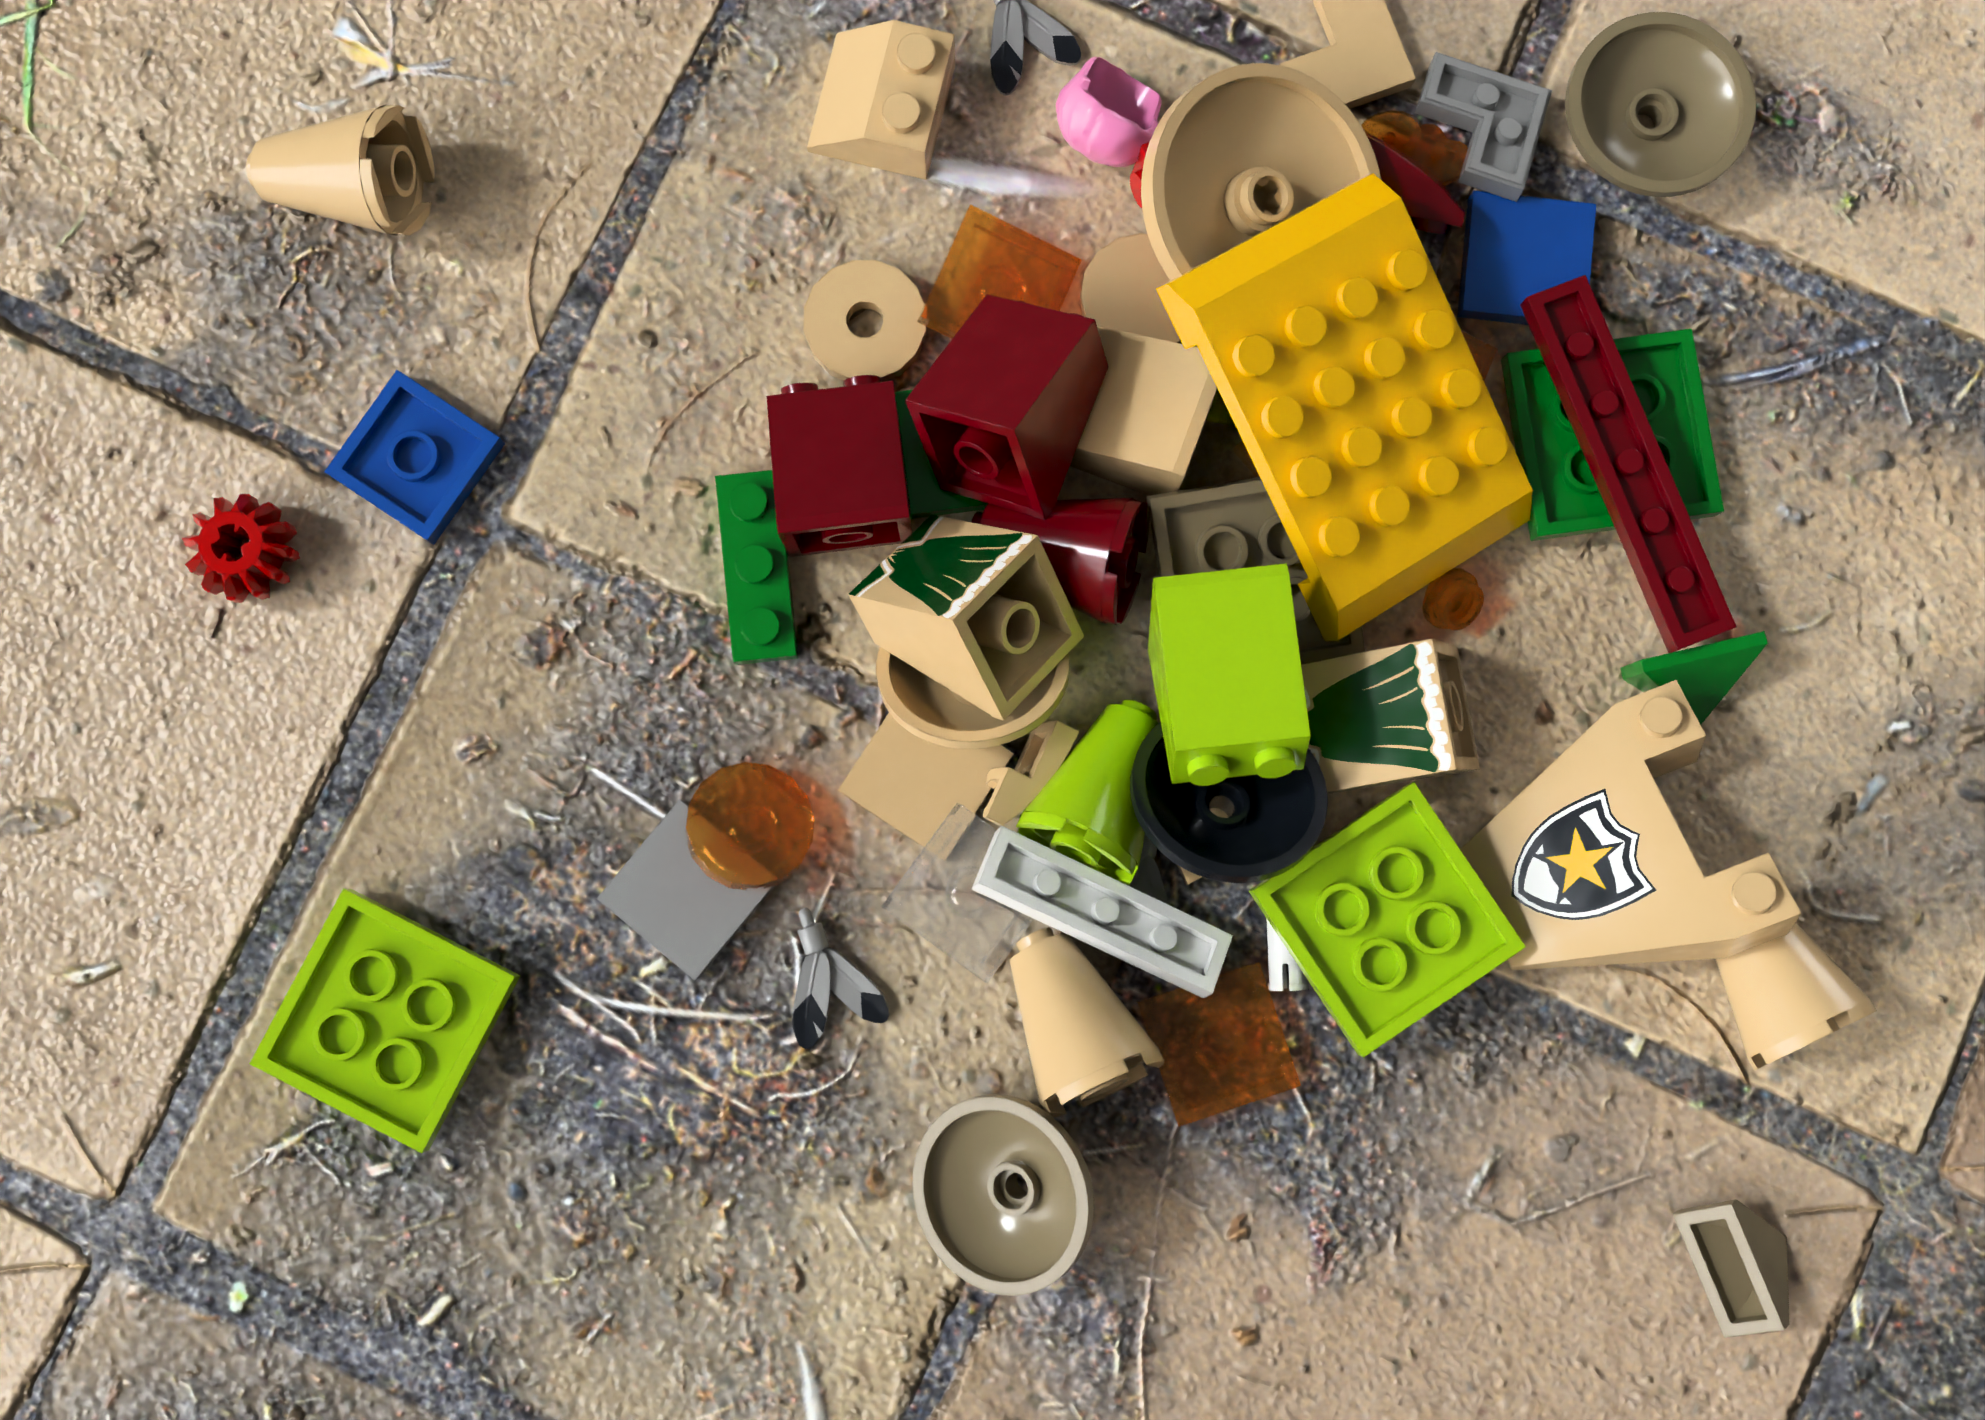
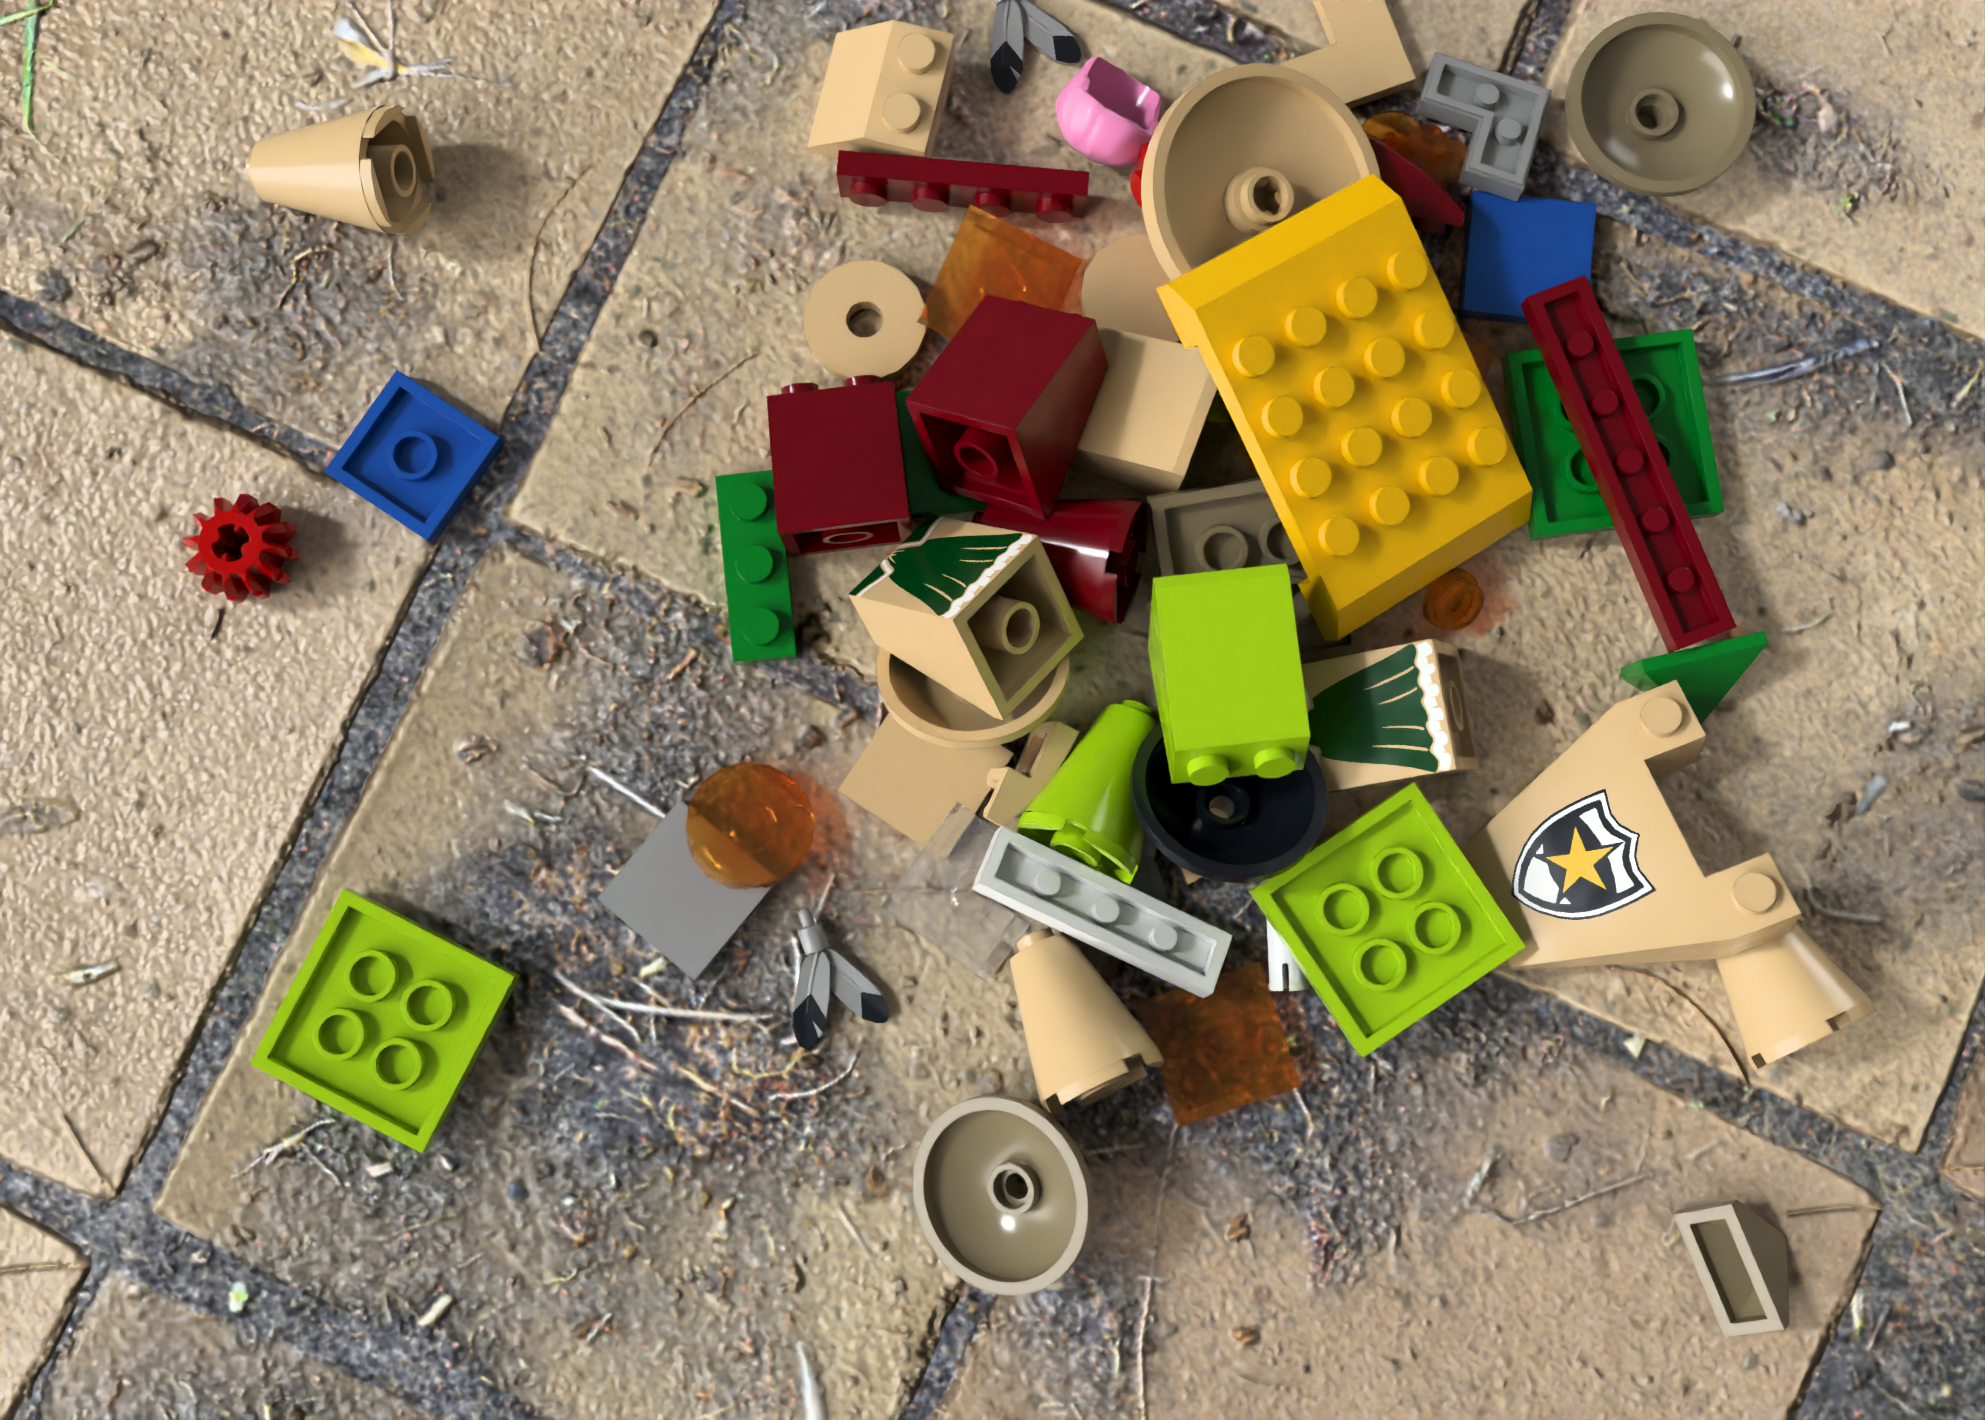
(942, 183): none -> dark red plate

